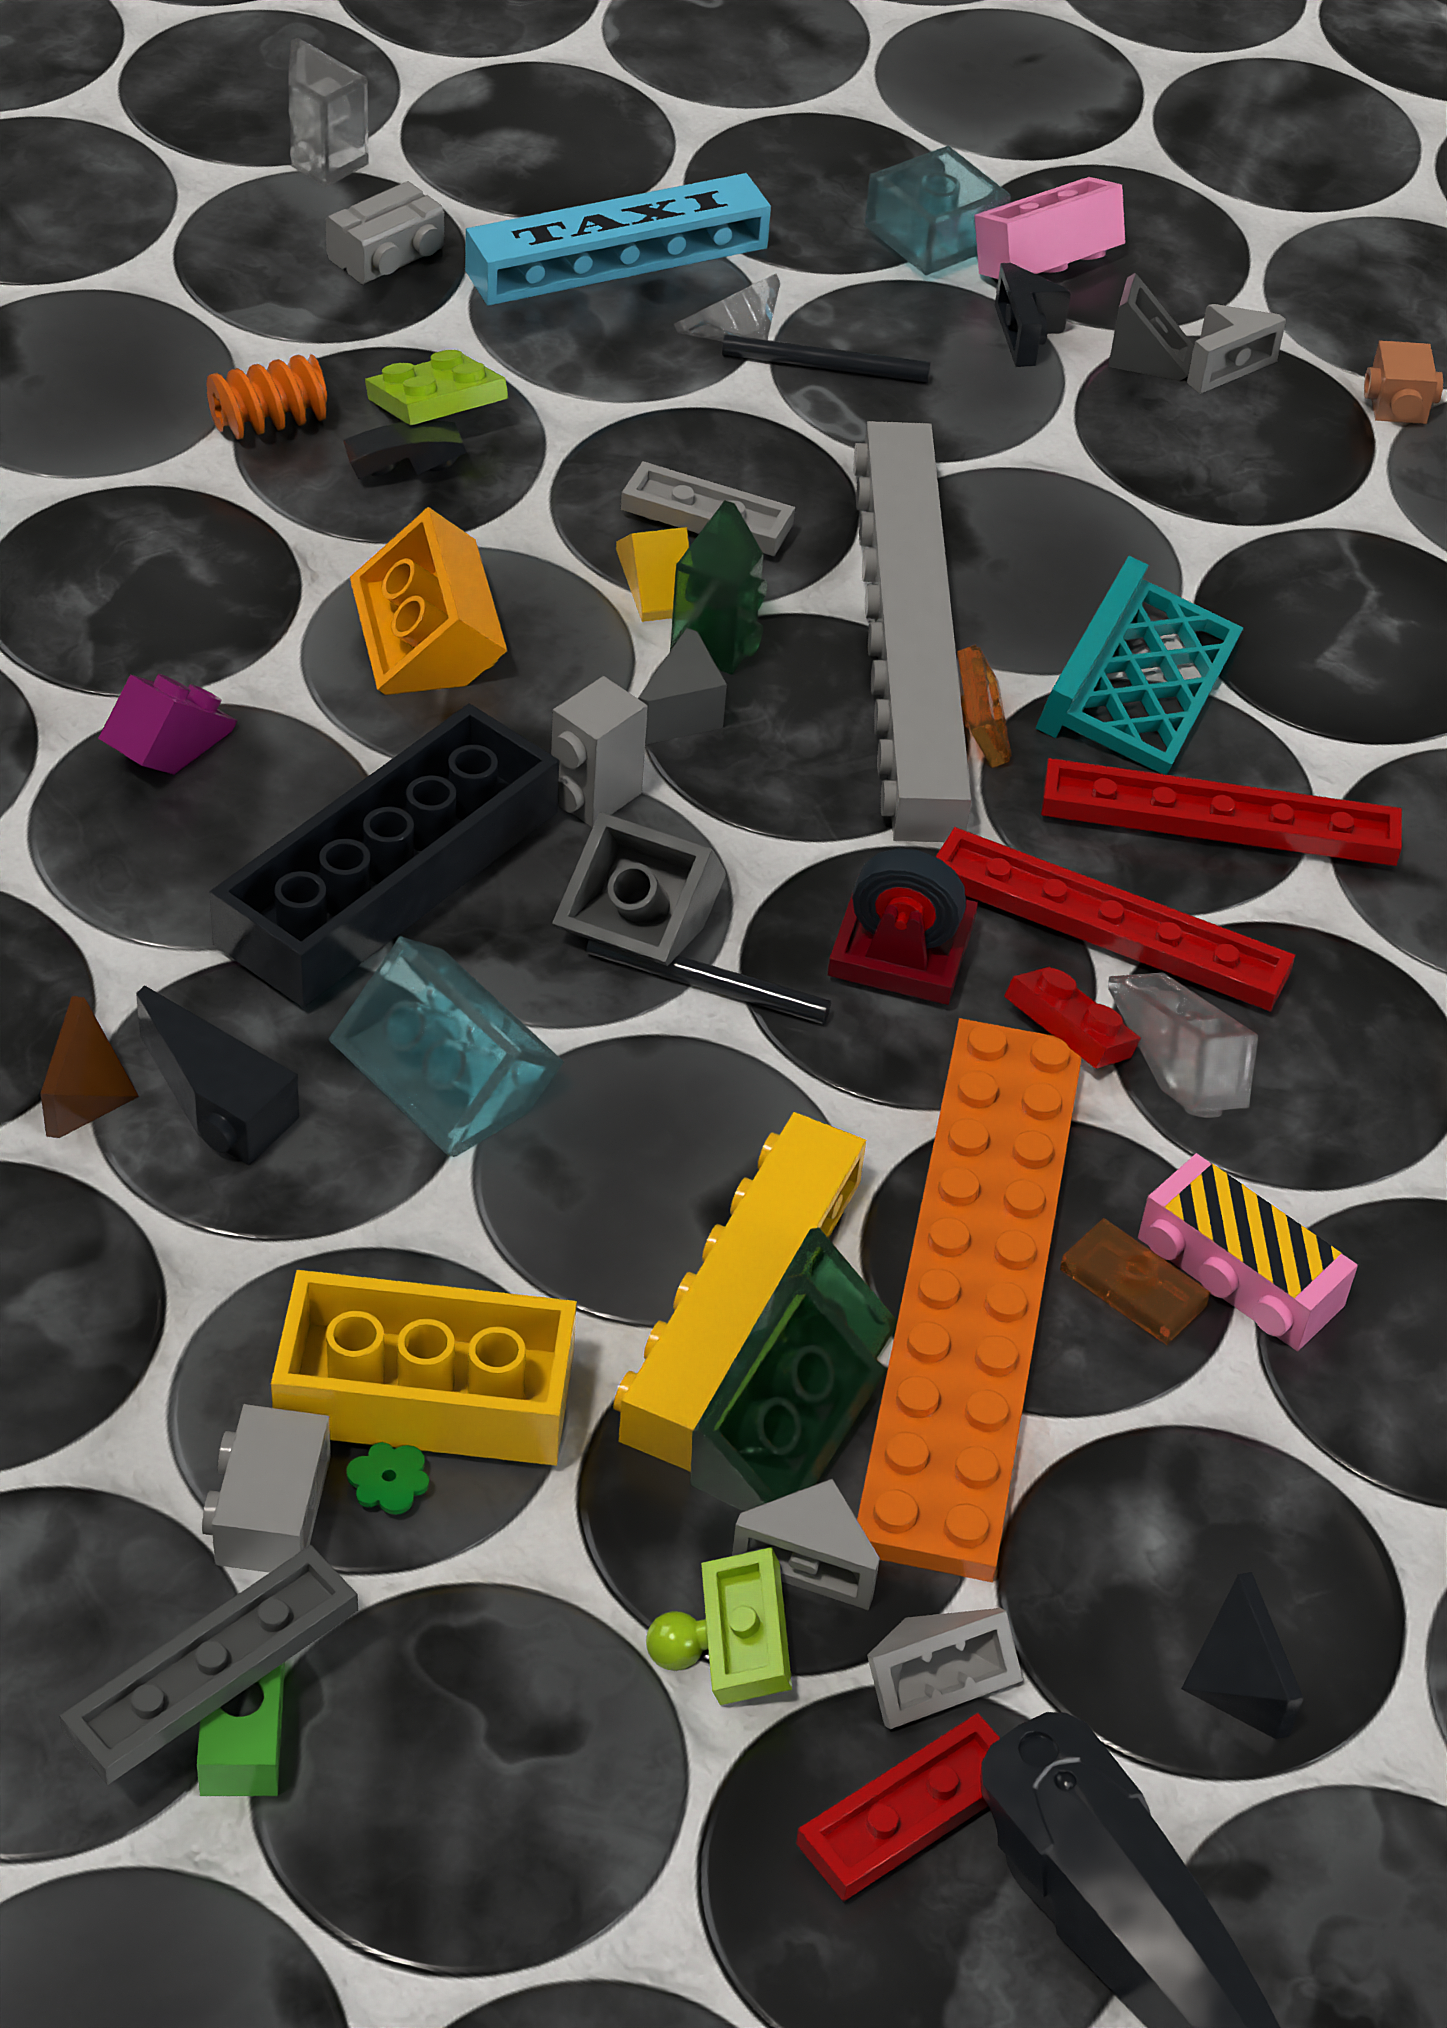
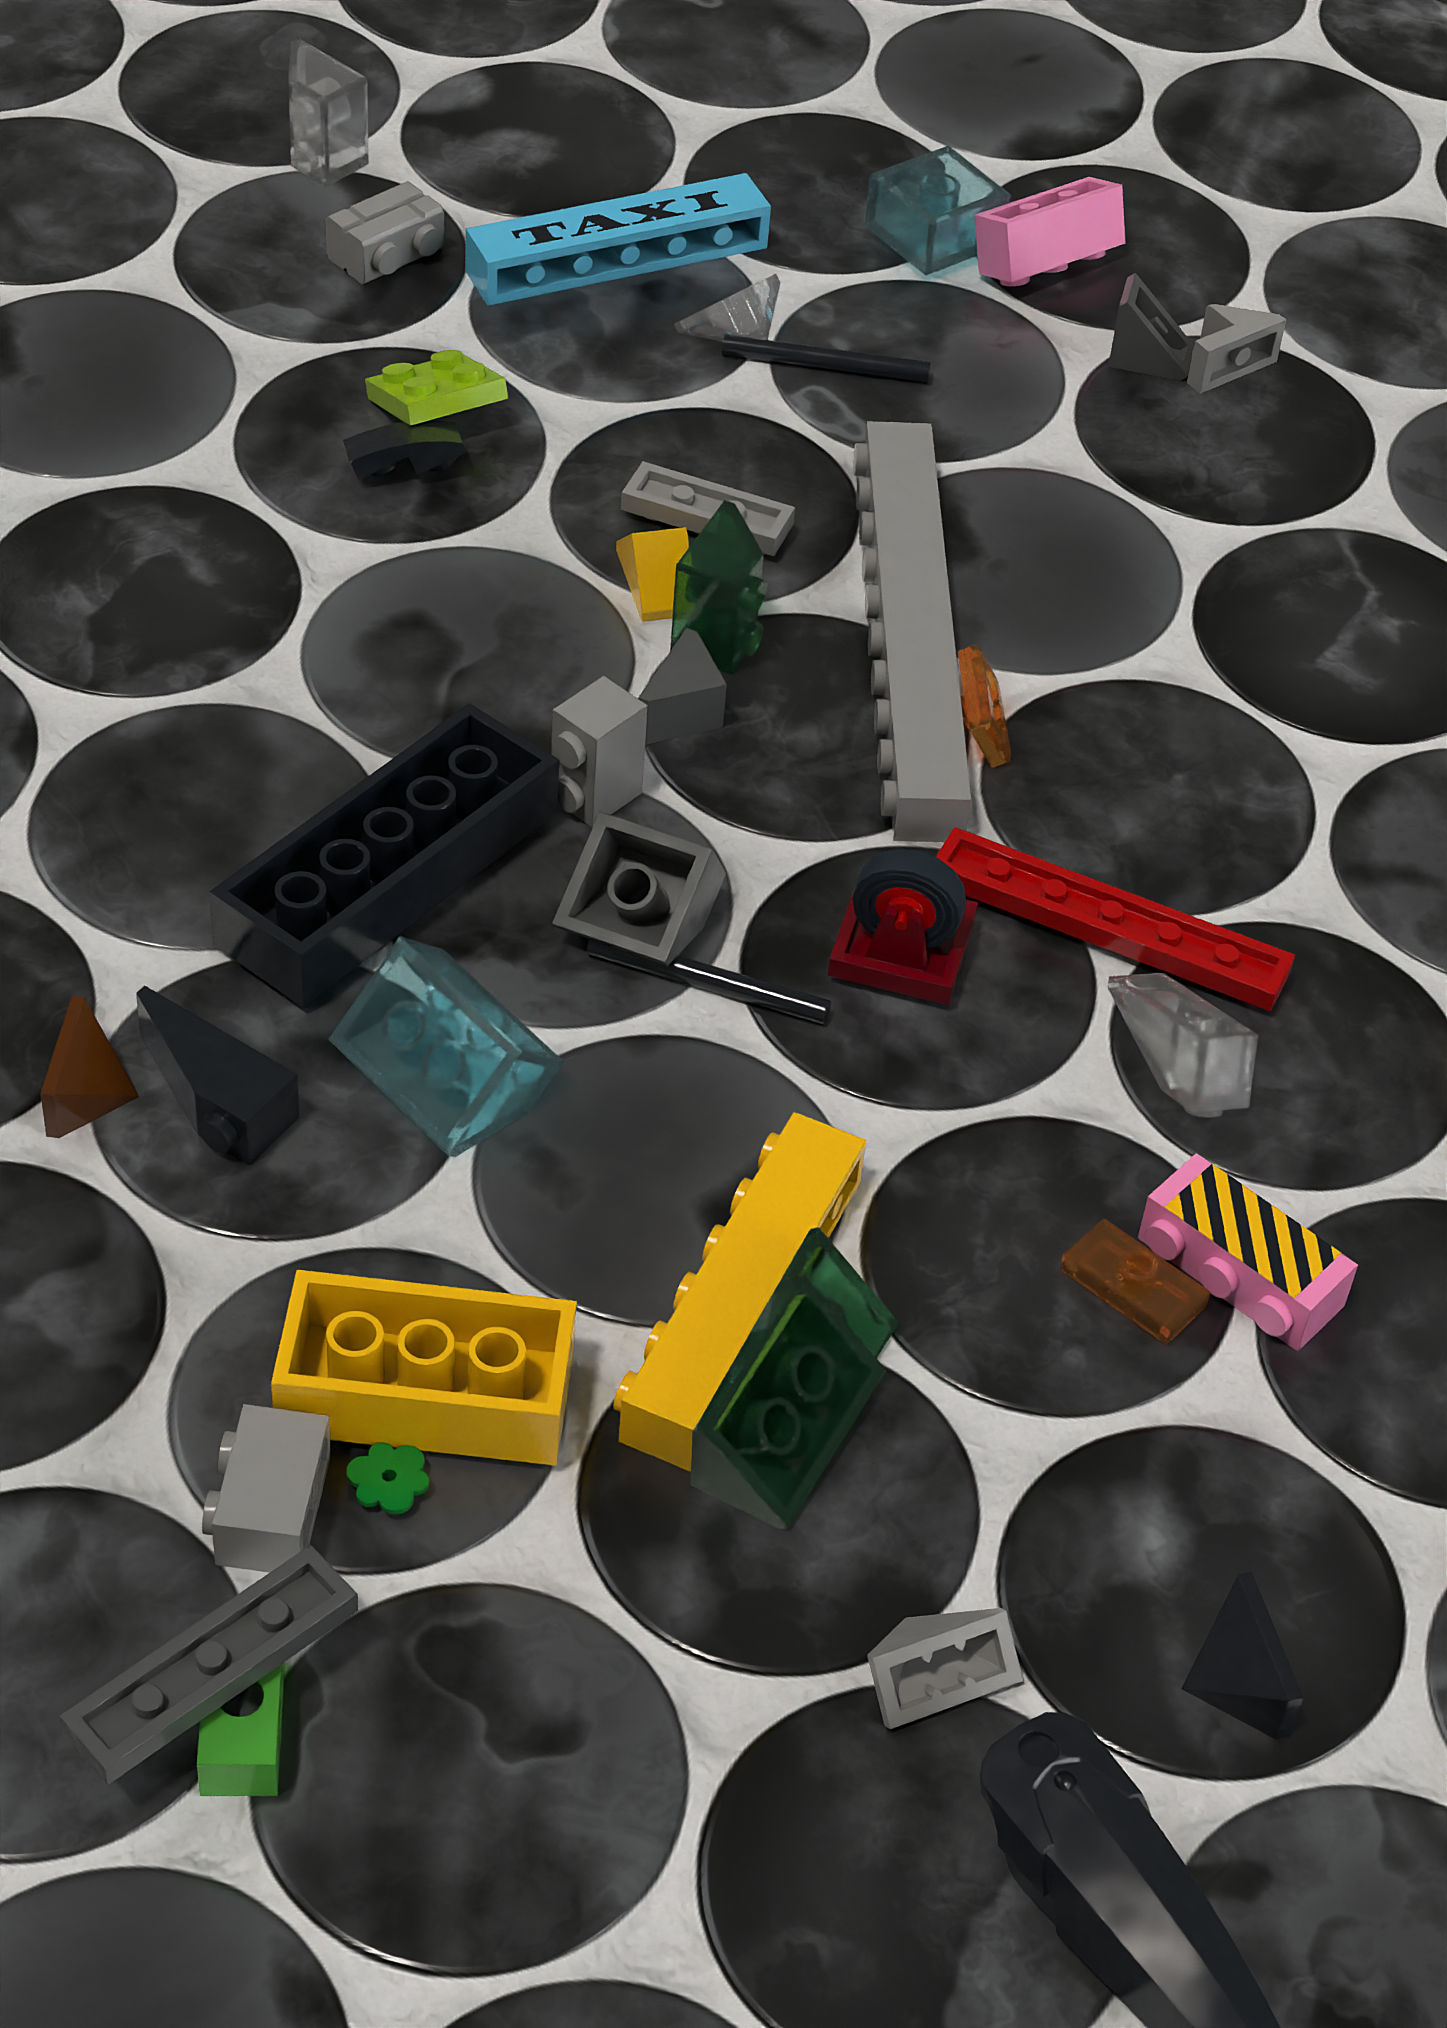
(165, 723): magenta slope -> none
(267, 394): orange piece -> none
(427, 609): light orange slope -> none
(740, 1629): lime plate -> none
(815, 1543): light grey slope -> none
(900, 1810): red plate -> none
(971, 1304): orange plate -> none
(1029, 311): black slope -> none
(1069, 1014): red plate -> none
(1107, 638): teal fence -> none
(1222, 812): red plate -> none
(1403, 382): nougat brick -> none

